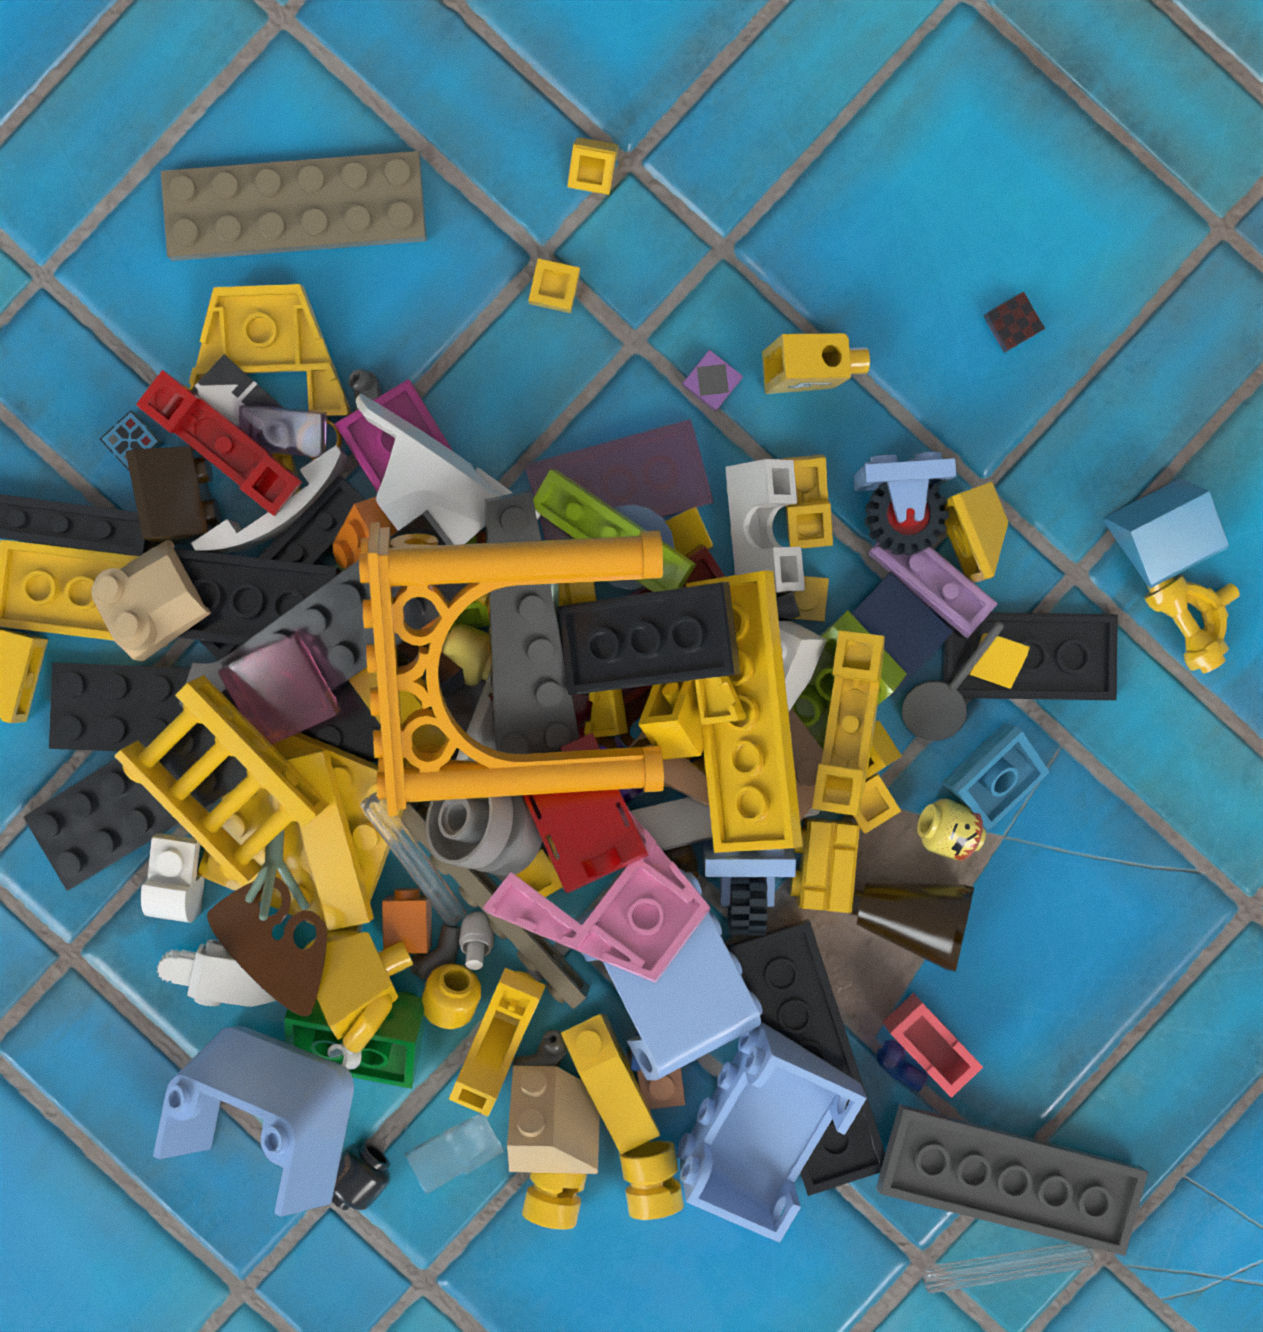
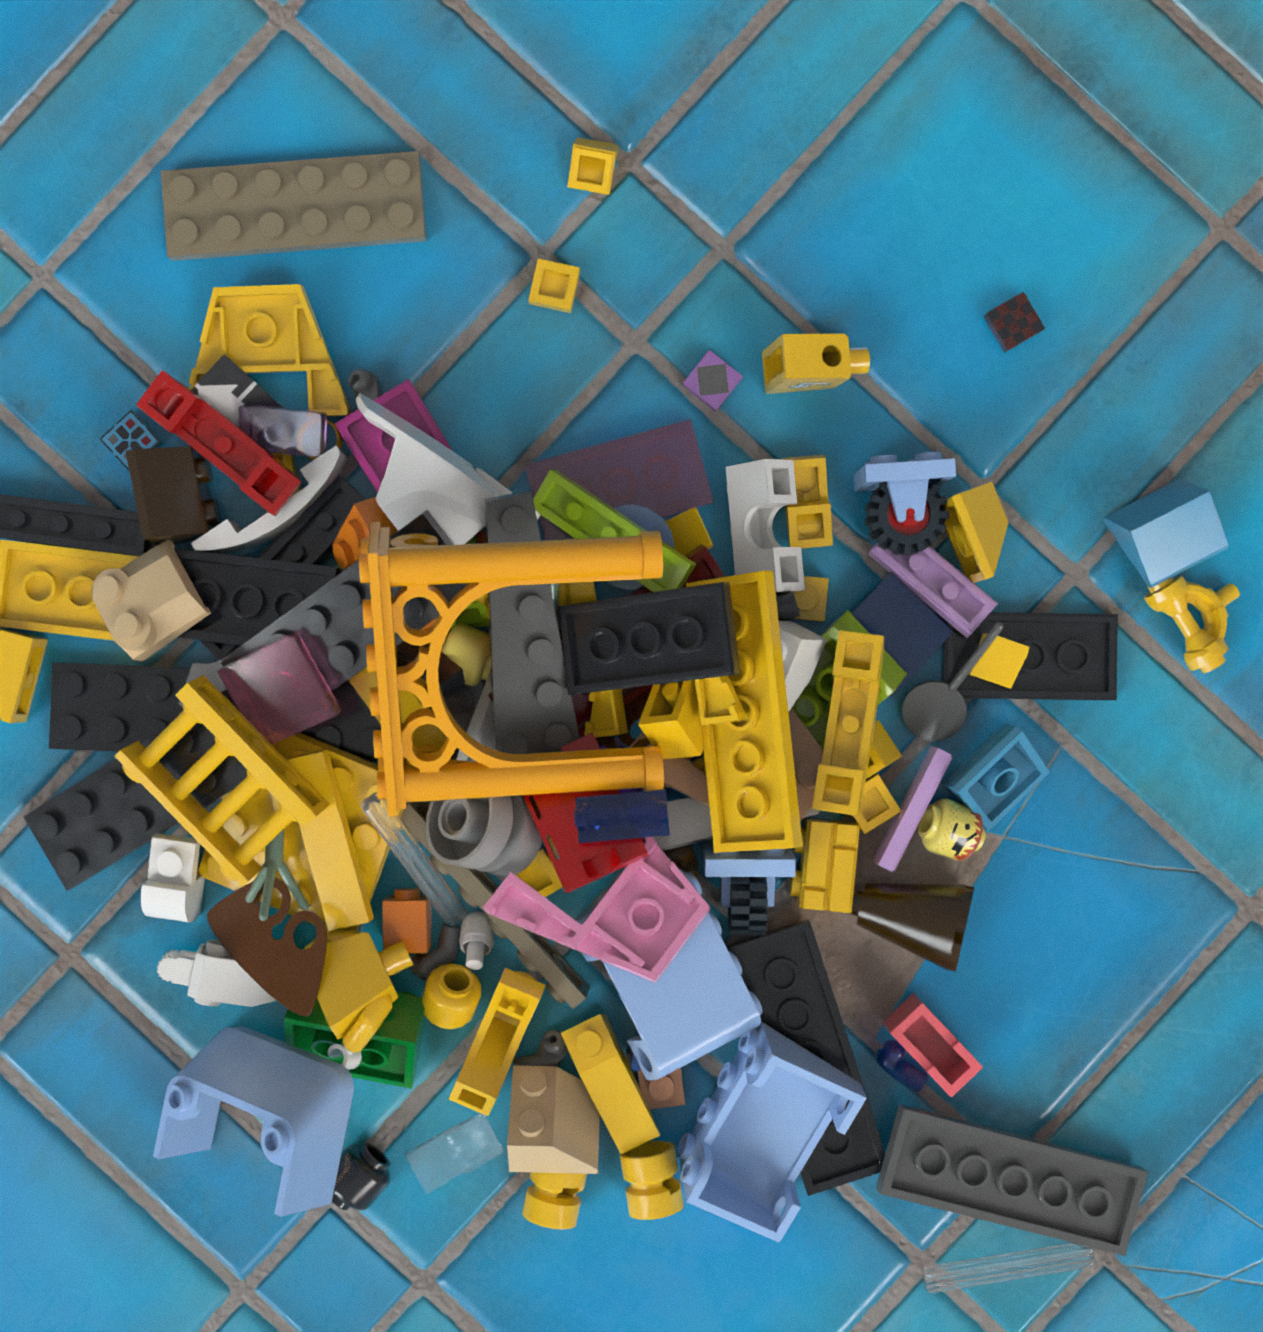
(622, 816): none -> clear blue hinge
(912, 808): none -> lavender tile

